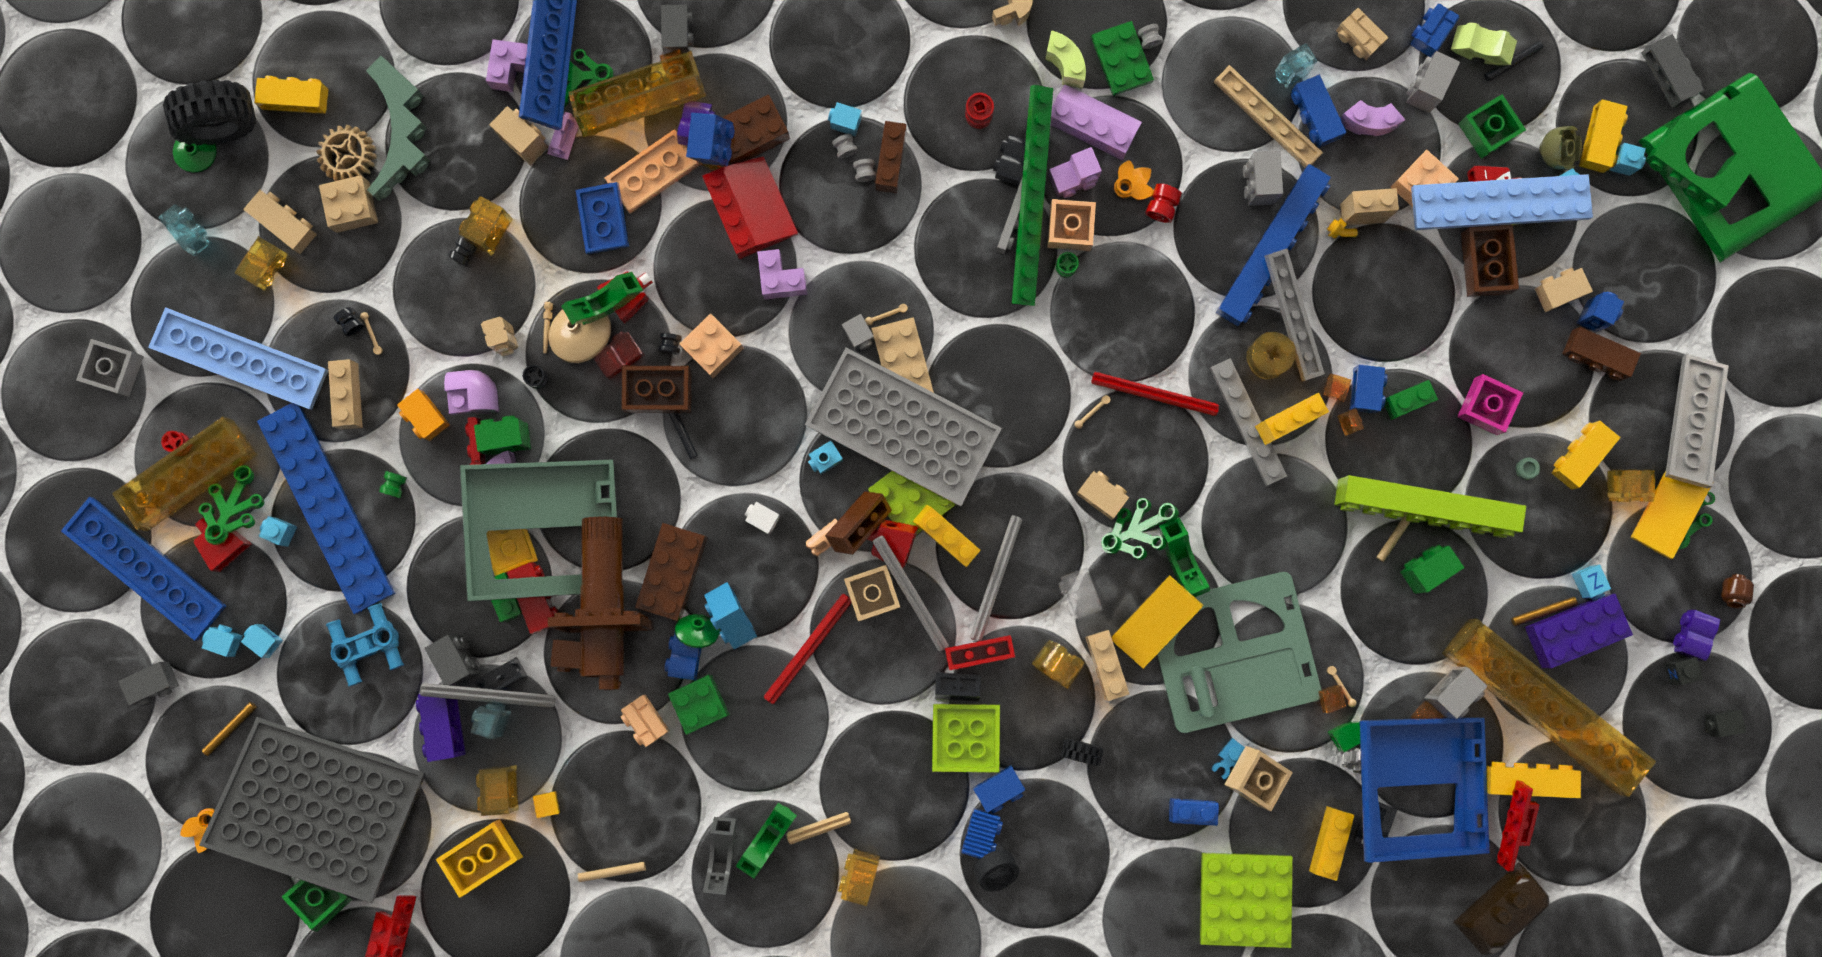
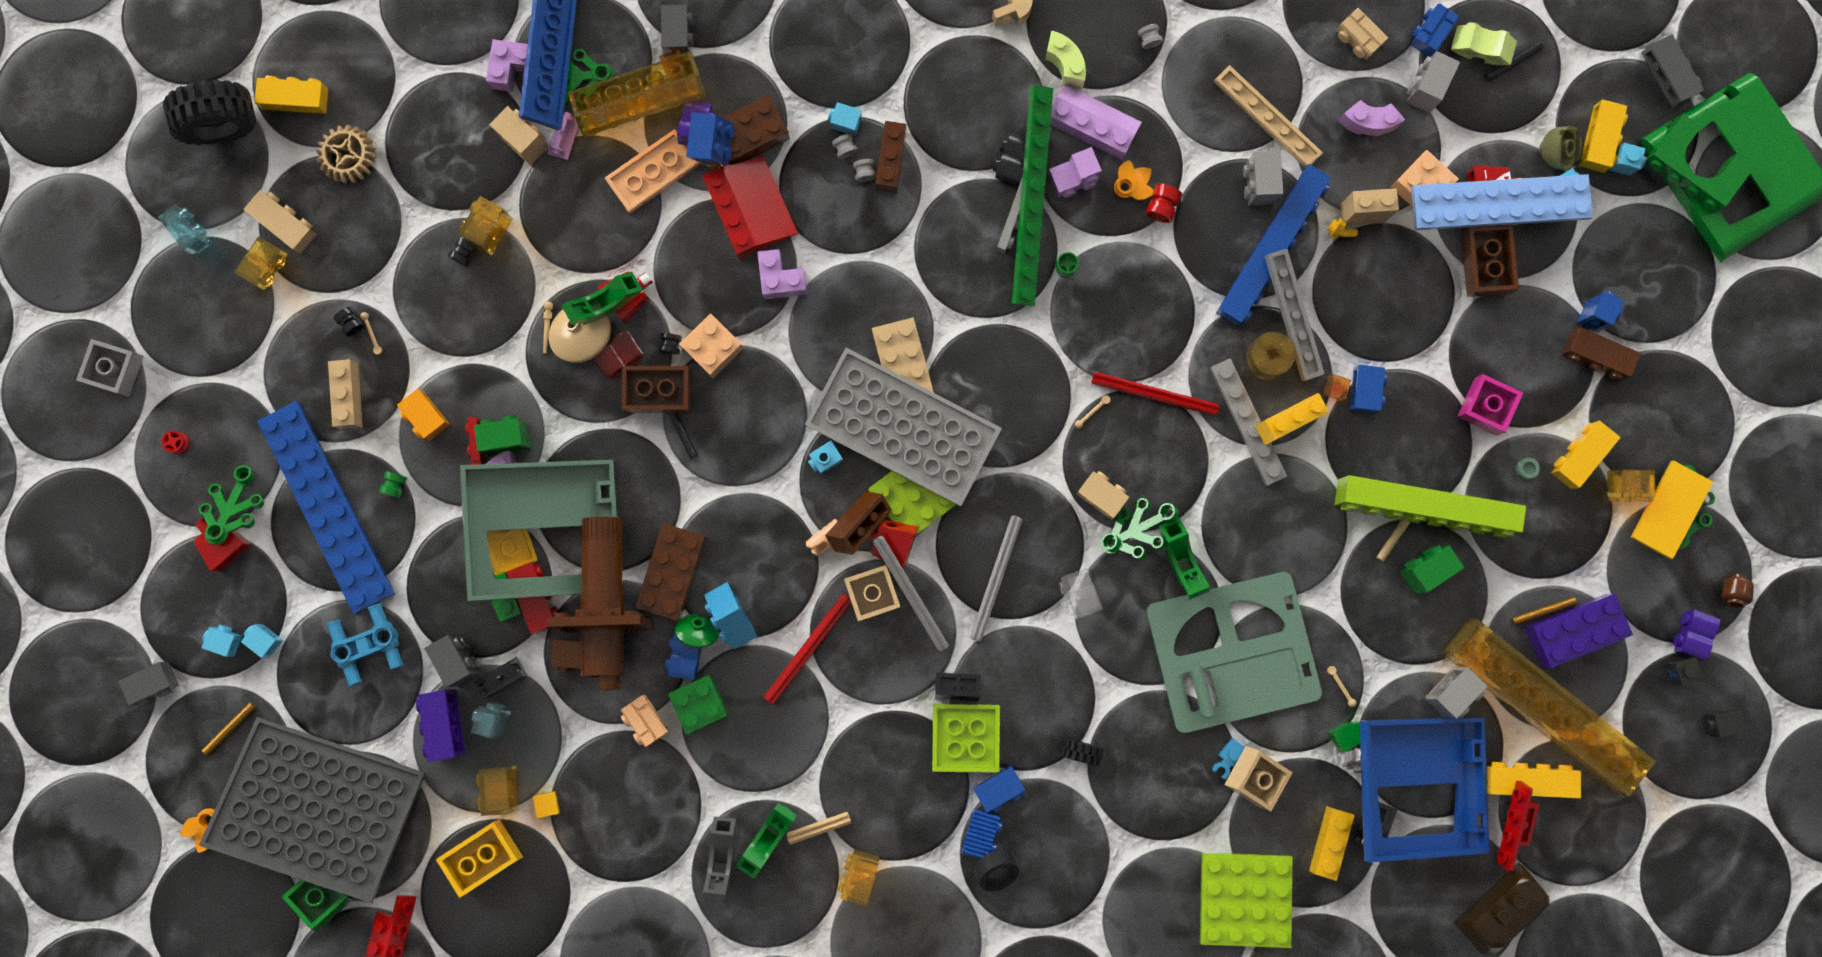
(143, 568): blue plate -> none
(184, 474): clear yellow brick -> none
(194, 161): green dish -> none
(238, 358): light blue plate -> none
(277, 531): medium azure brick -> none
(348, 204): tan brick -> none
(406, 128): sand green arch -> none
(470, 392): lavender brick -> none
(487, 695): light grey axle -> none
(500, 336): tan brick -> none
(531, 375): black wheel -> none
(602, 218): blue tile -> none
(613, 871): tan bar -> none
(762, 517): white brick -> none
(858, 333): light grey brick -> none
(902, 308): tan hinge -> none
(946, 535): yellow brick -> none
(979, 110): red wheel -> none
(980, 652): red brick -> none
(1058, 664): clear yellow brick -> none
(1071, 225): light nougat brick -> none
(1107, 665): tan brick -> none
(1122, 58): green plate -> none
(1156, 621): yellow tile -> none
(1193, 811): blue brick -> none
(1295, 65): clear light blue brick -> none
(1318, 111): blue brick -> none
(1332, 698): clear orange plate -> none
(1350, 422): clear orange plate -> none
(1410, 399): green brick -> none
(1426, 710): clear orange plate -> none
(1491, 126): green brick -> none
(1564, 289): tan brick -> none
(1591, 582): medium azure brick -> none
(1697, 421): light grey plate -> none

